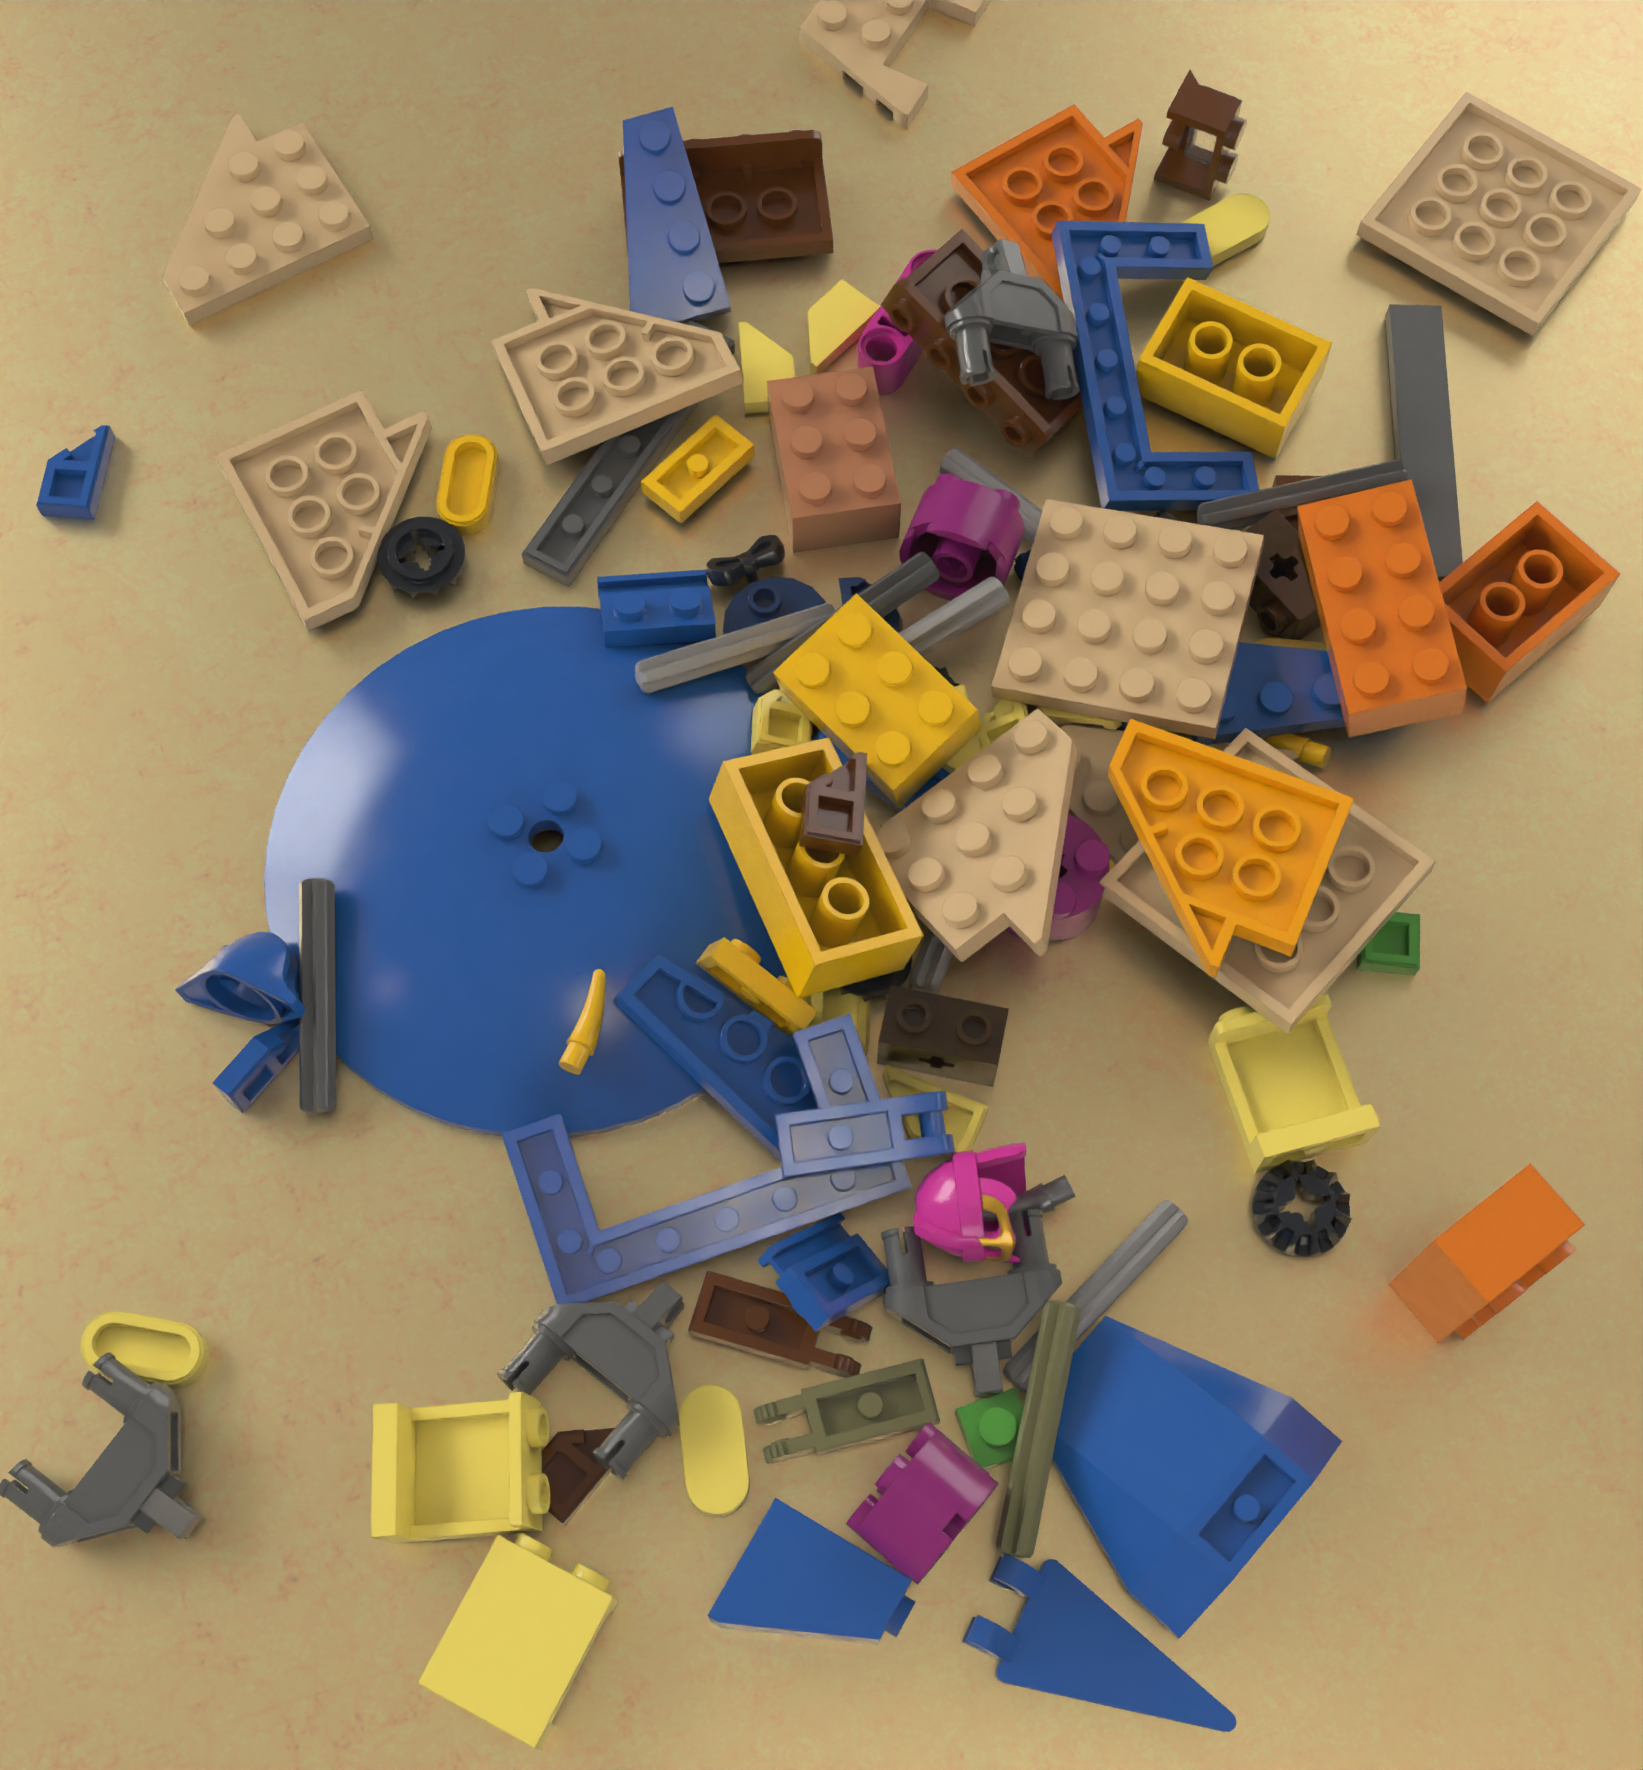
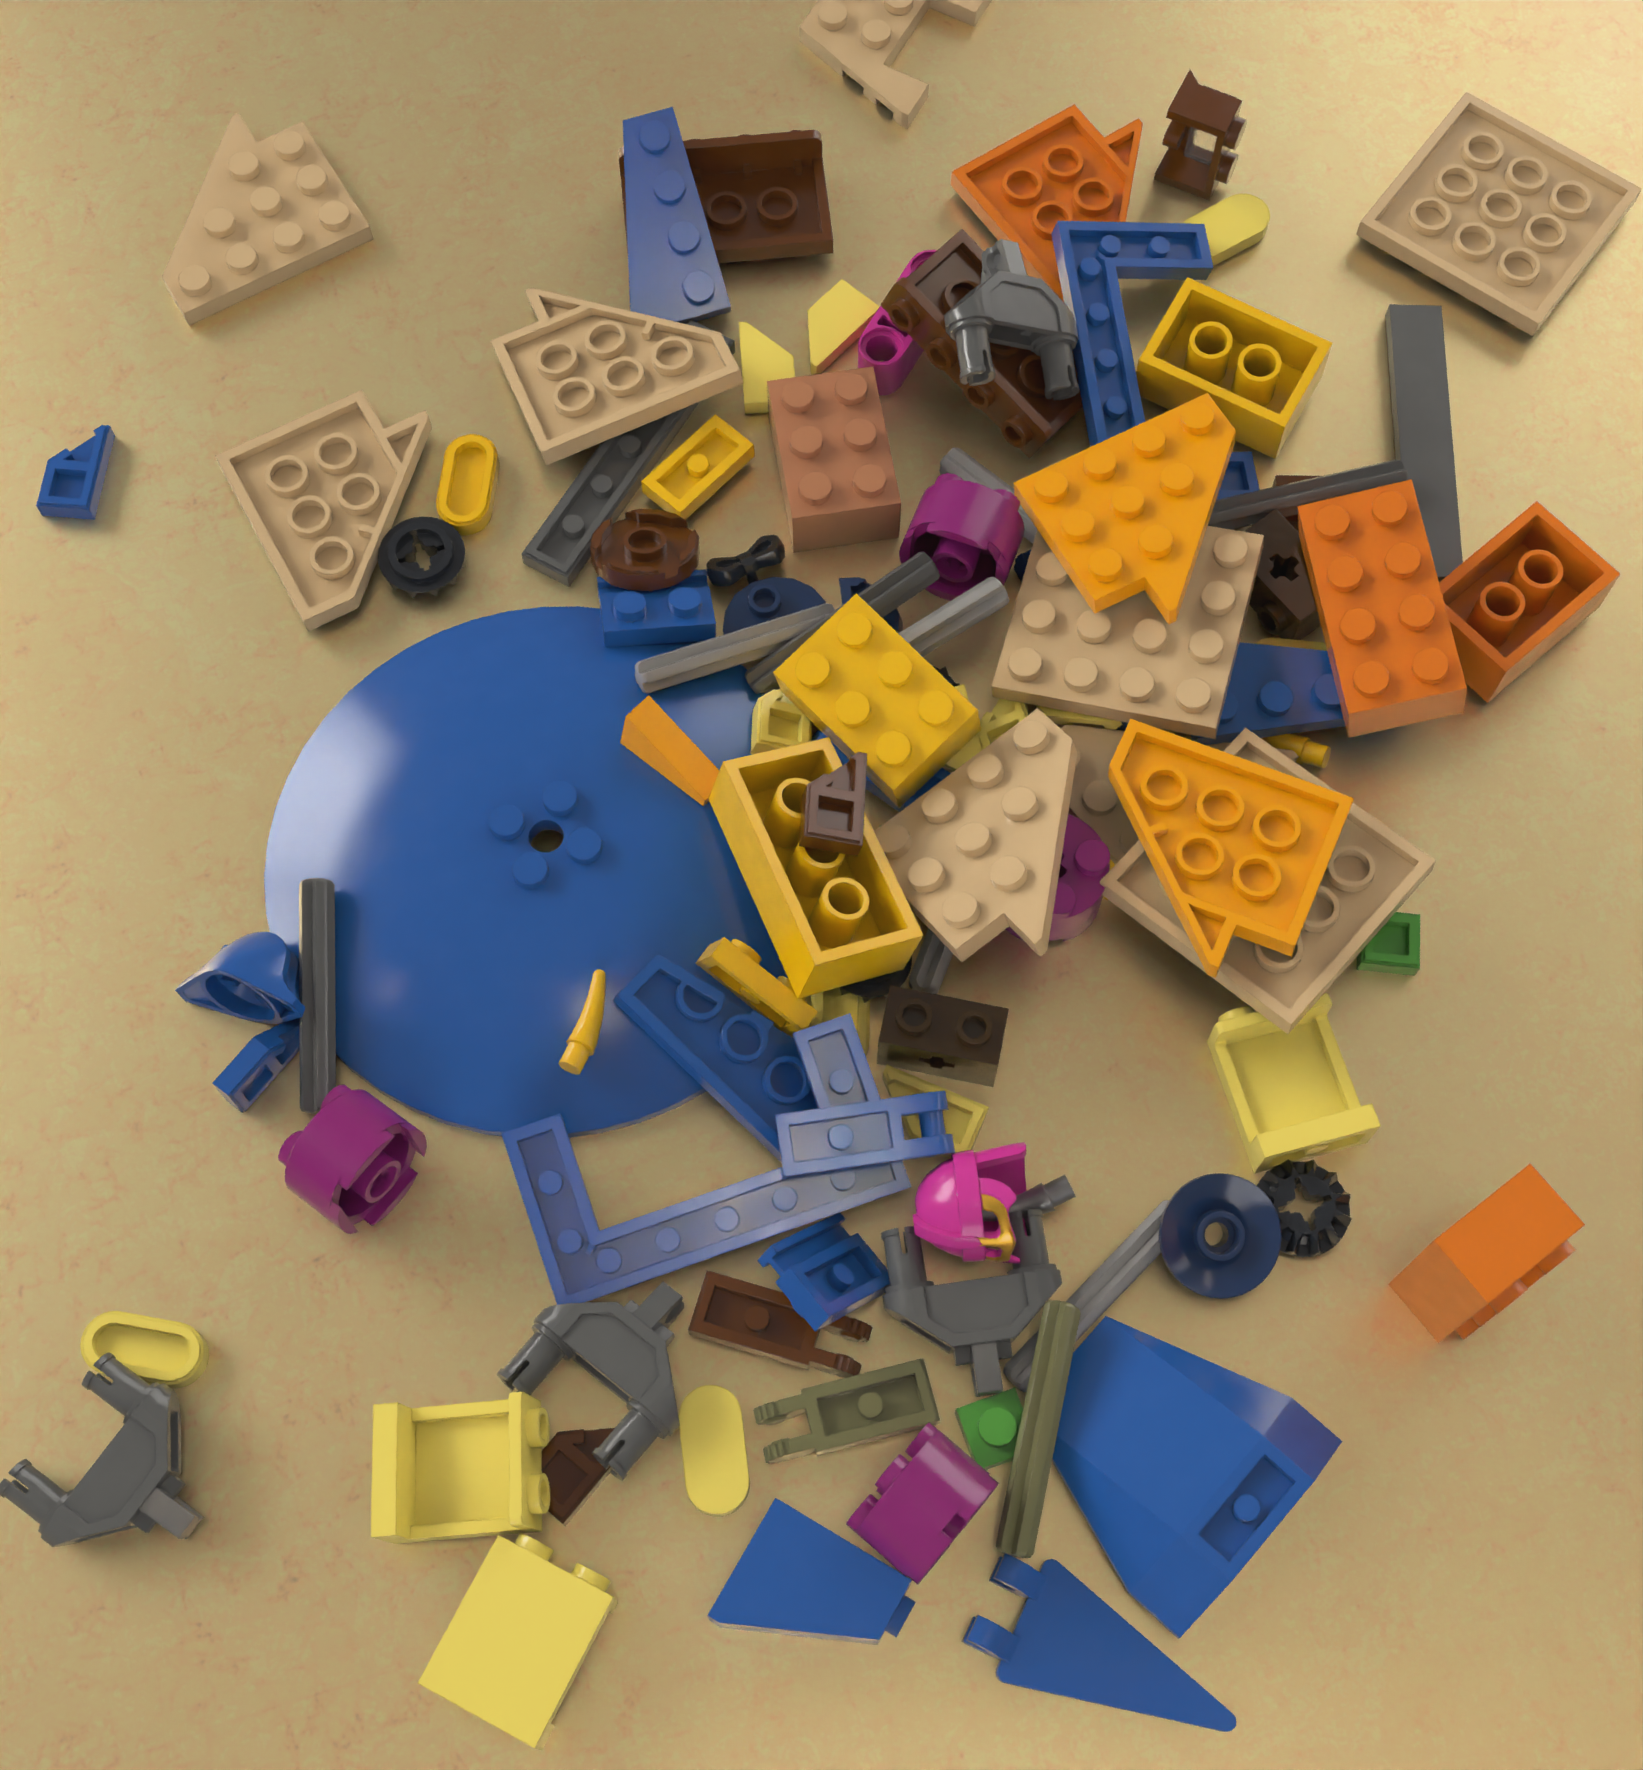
(352, 1159): none -> magenta brick
(645, 550): none -> reddish brown tile
(668, 750): none -> light orange piece
(1134, 506): none -> light orange wing
(1248, 1240): none -> dark blue dish

